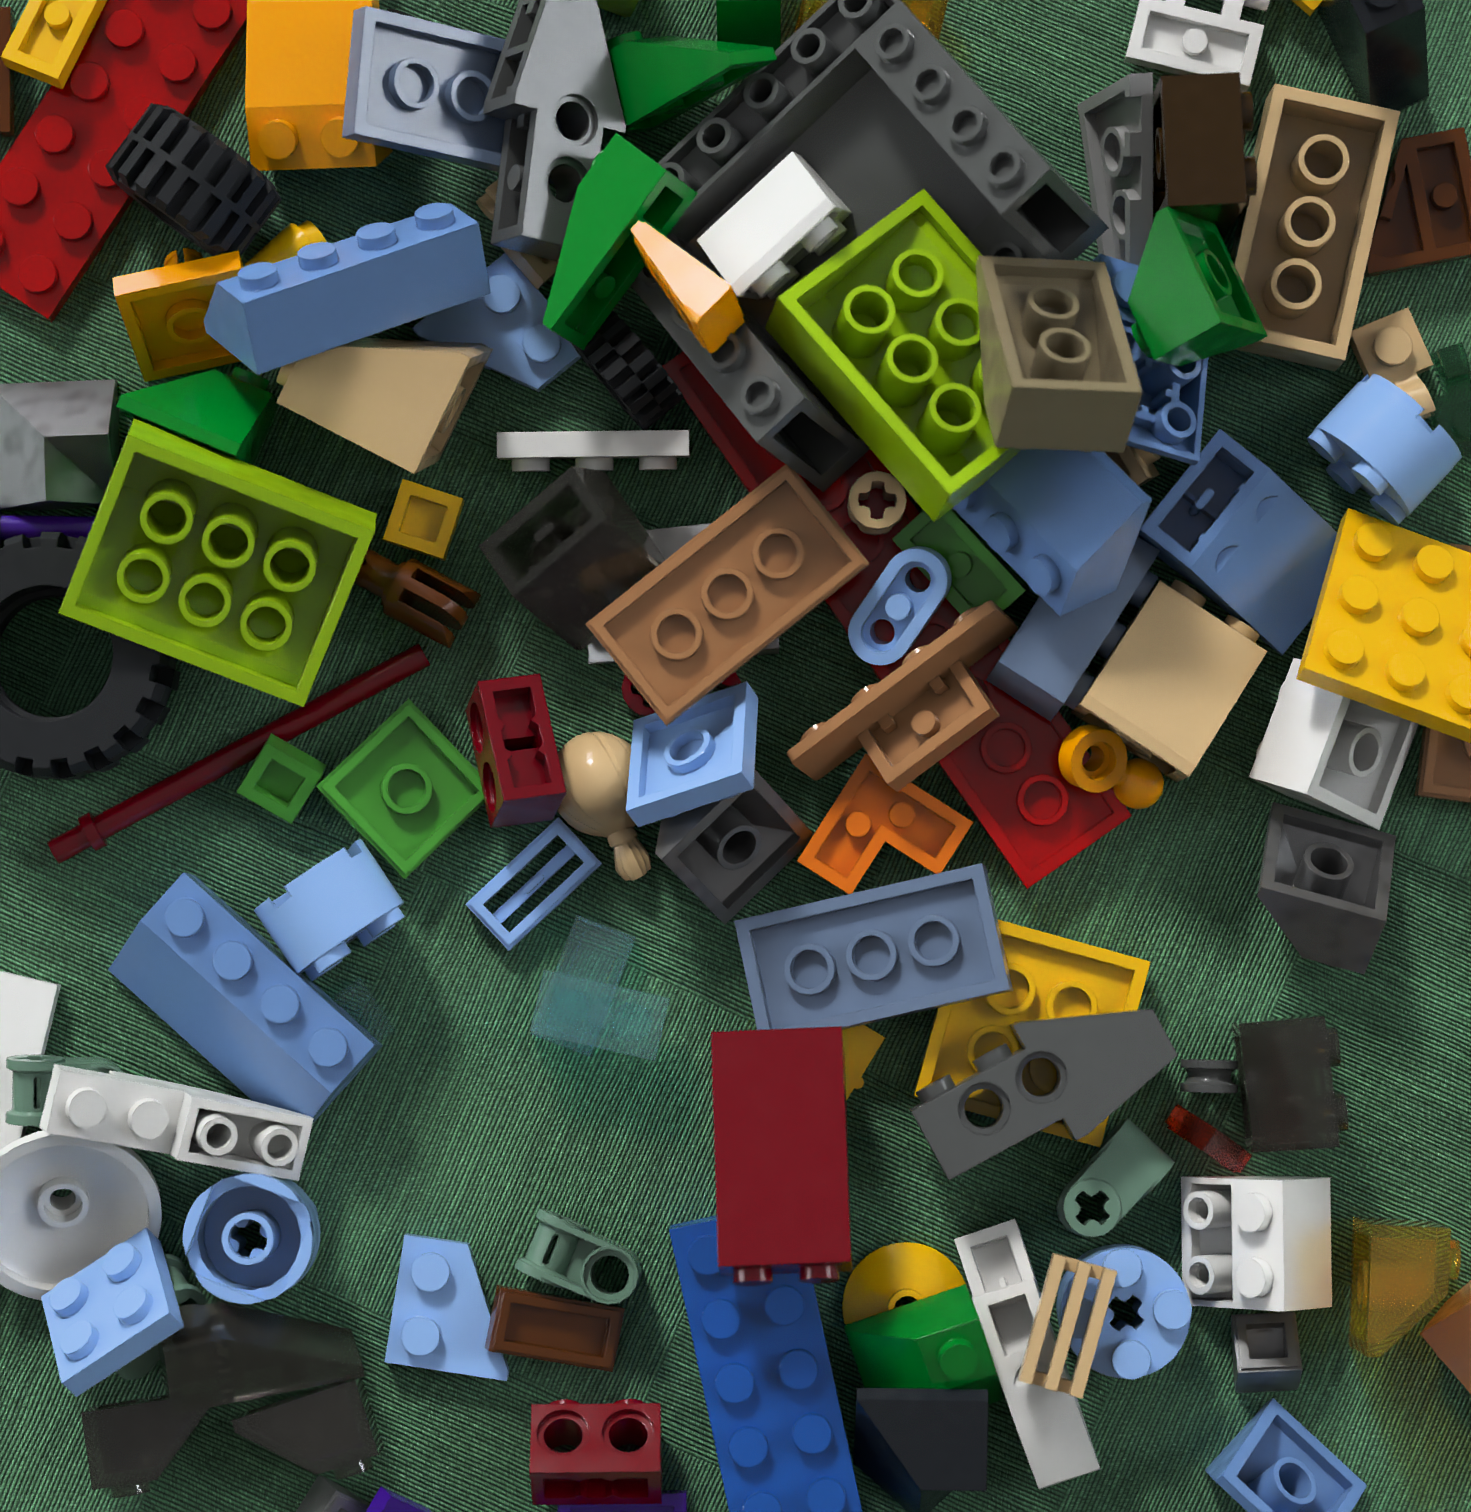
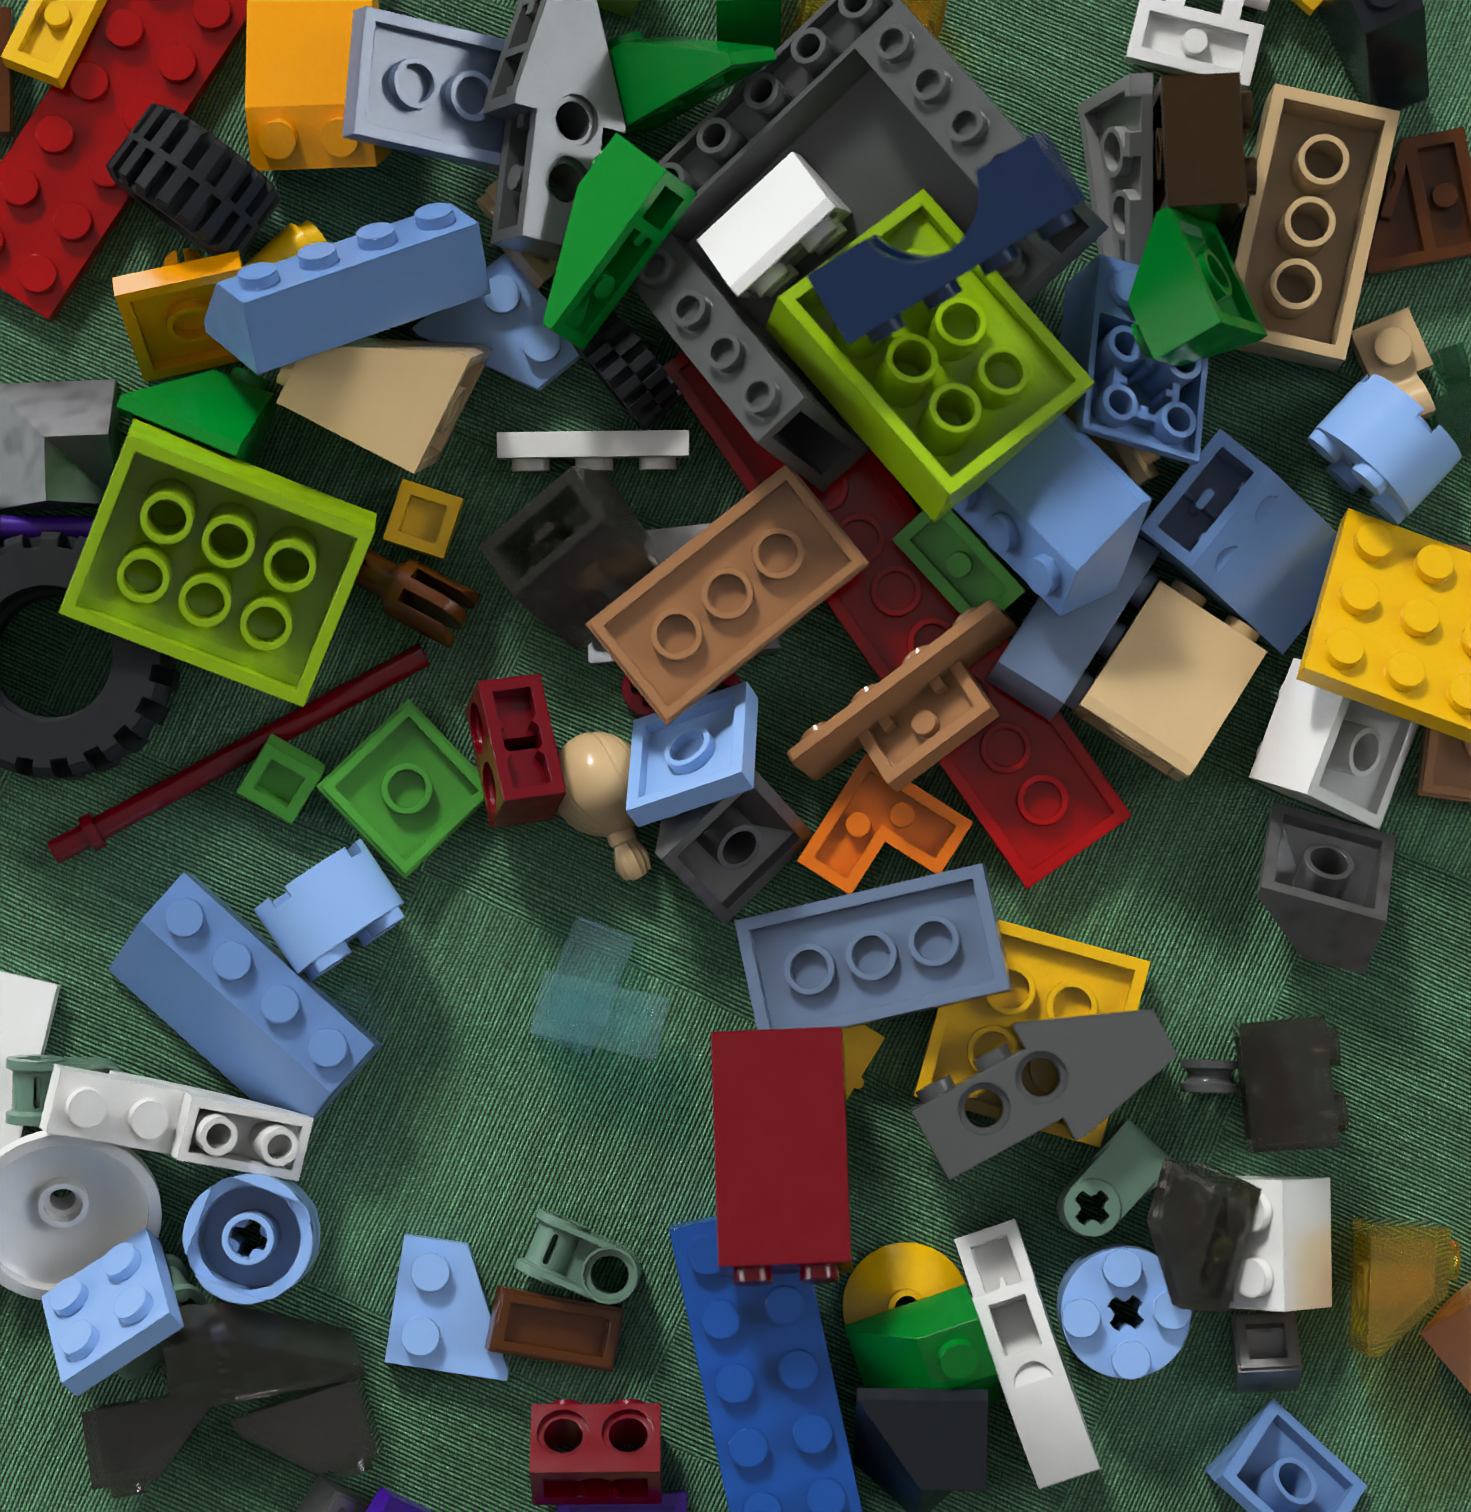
(495, 920): light blue tile -> none
(693, 289): slope -> none
(891, 492): tan bush -> none
(901, 604): light blue plate -> none
(1017, 195): none -> dark blue arch
(1052, 1379): tan tile -> none
(1054, 355): dark tan slope -> none
(1135, 782): light orange plate -> none
(1201, 1231): none -> clear smoke slope
(1208, 1139): clear red tile -> none

